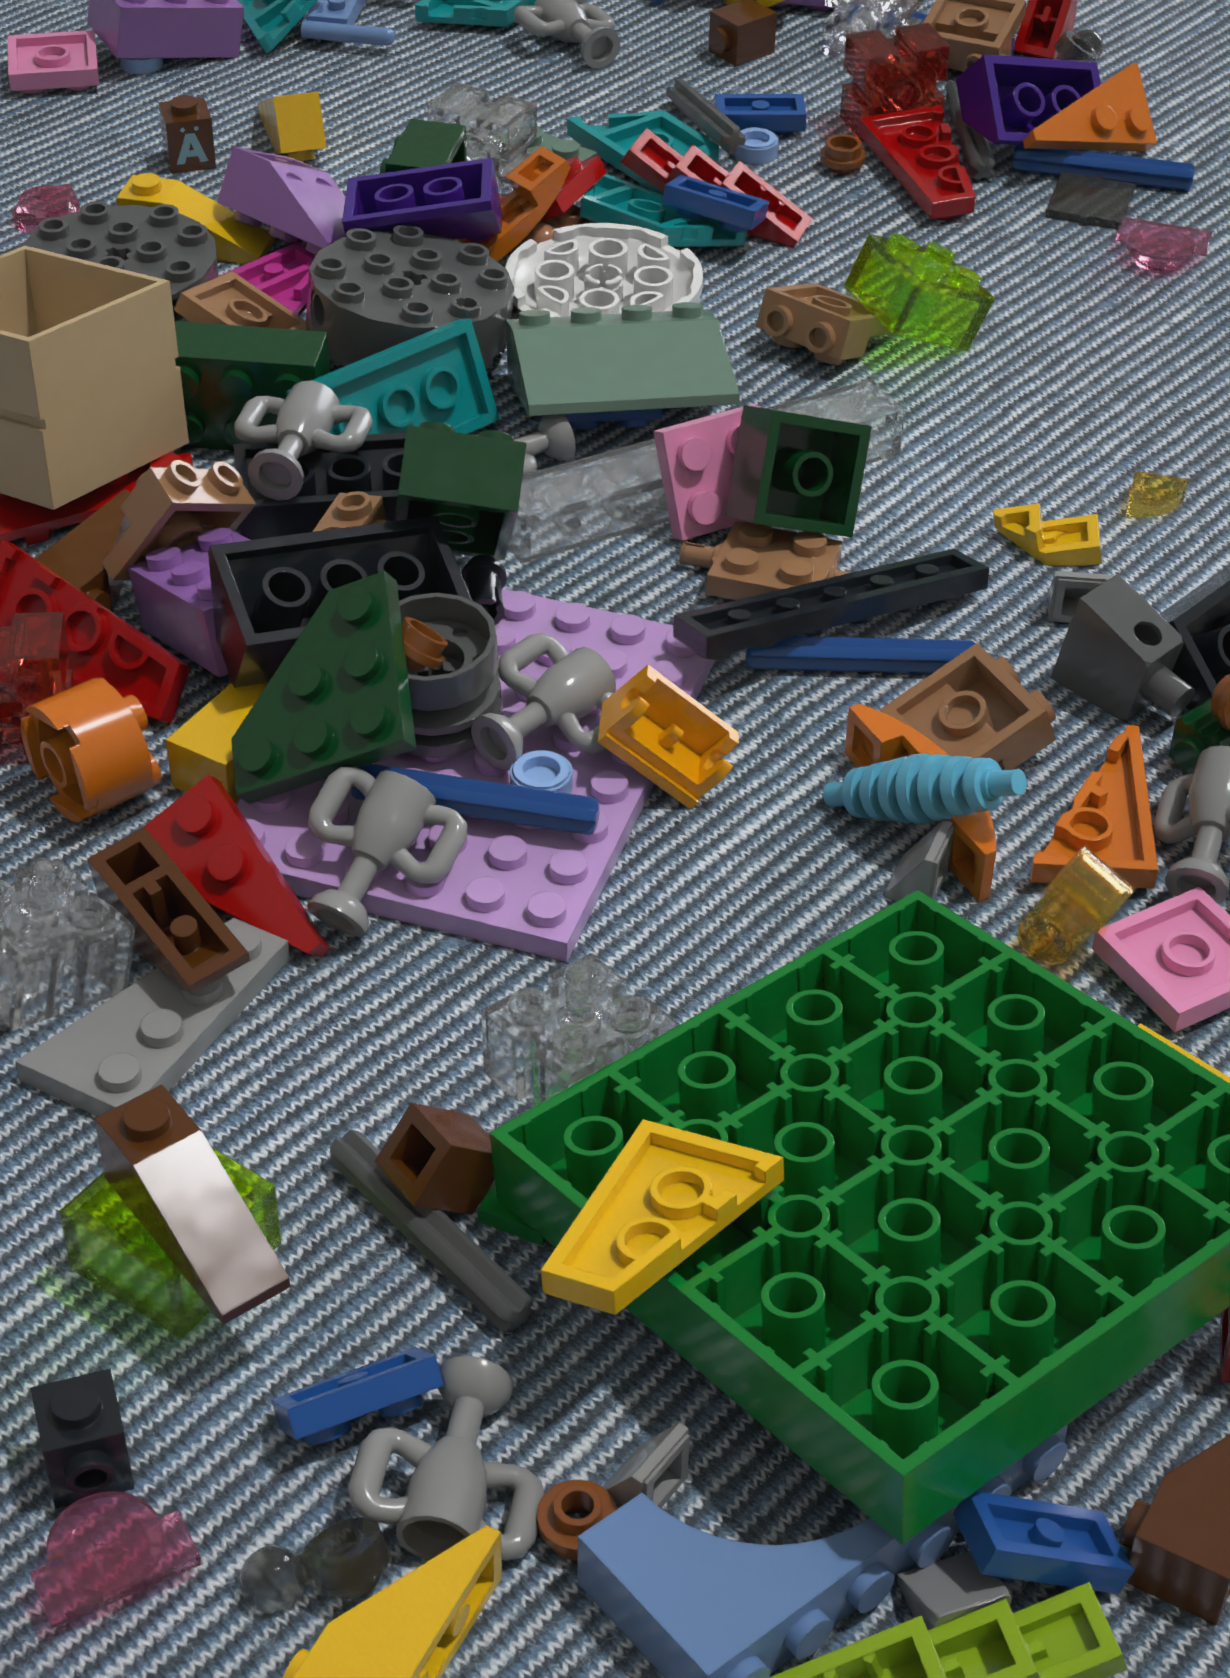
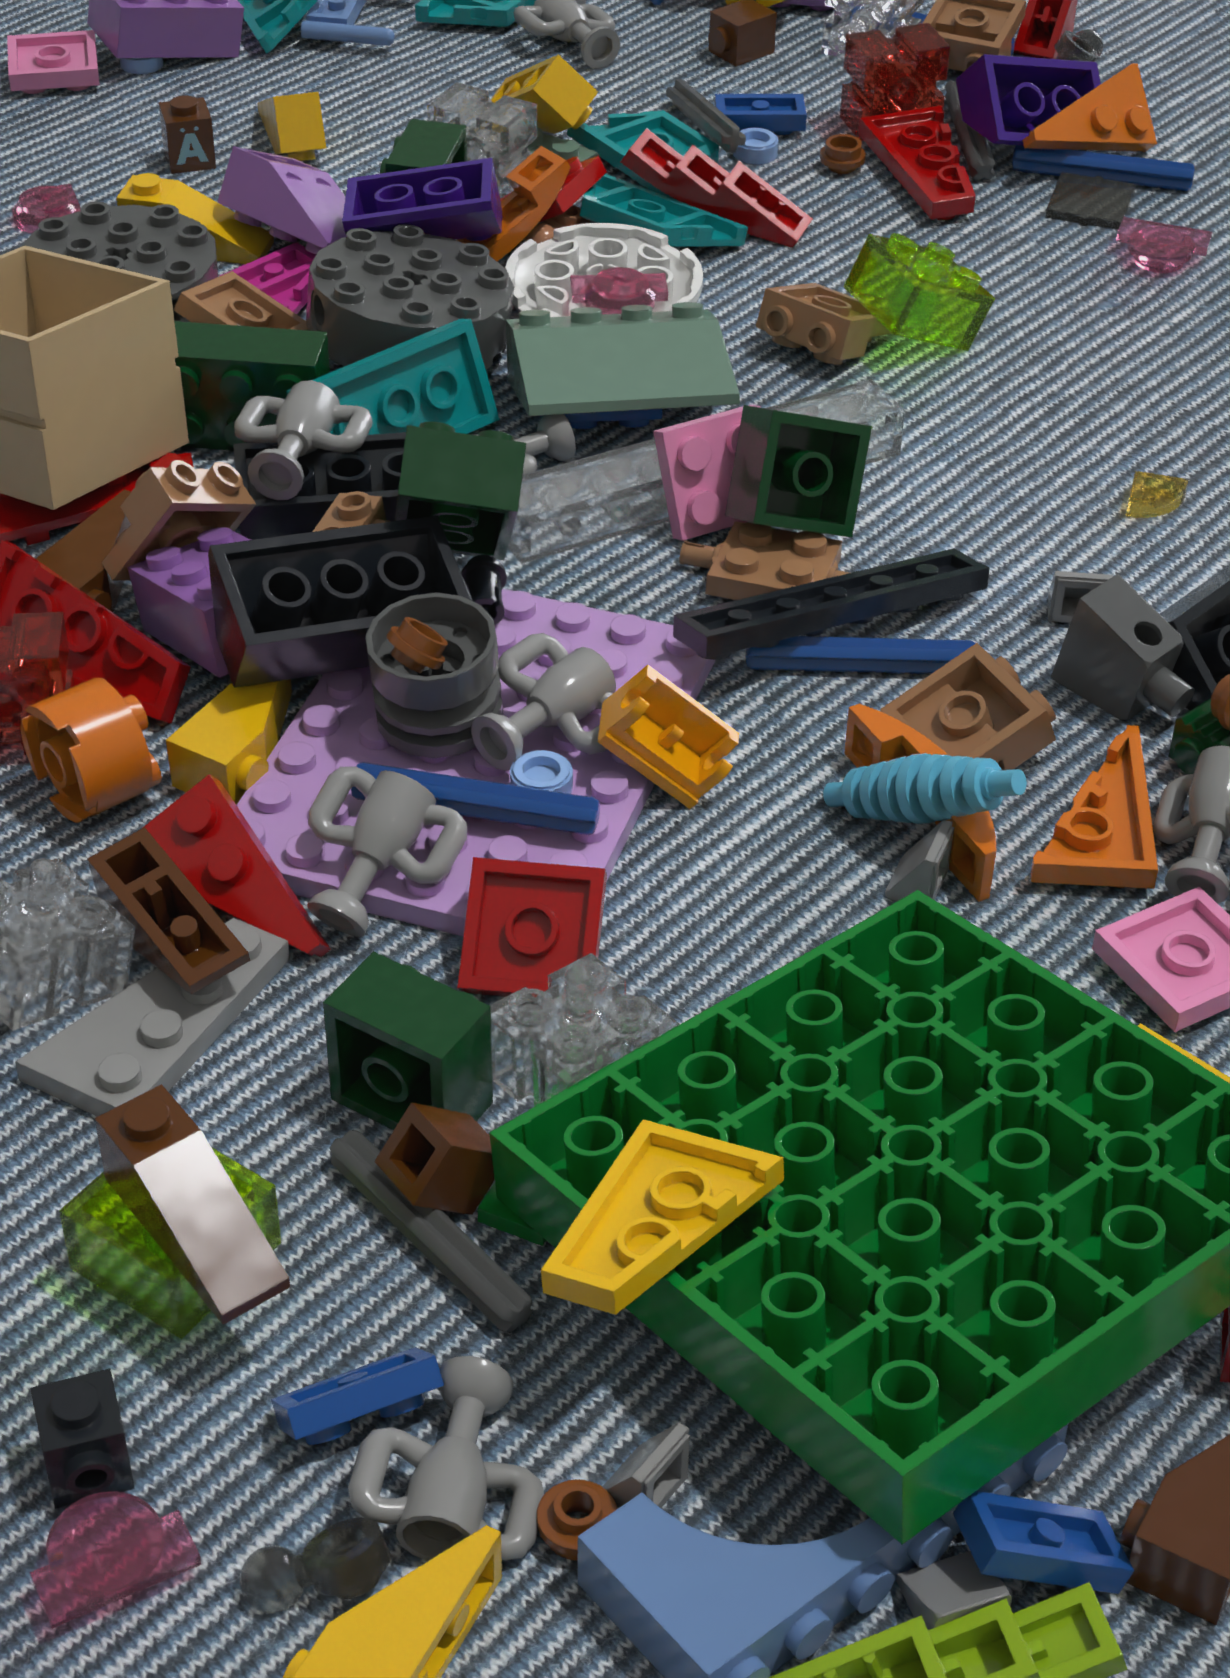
(333, 697): dark green plate -> none
(406, 1041): none -> dark green brick
(527, 923): none -> red plate
(556, 89): none -> yellow slope
(618, 288): none -> clear pink piece
(699, 199): blue plate -> none
(1052, 542): yellow slope -> none
(1074, 906): clear yellow piece -> none

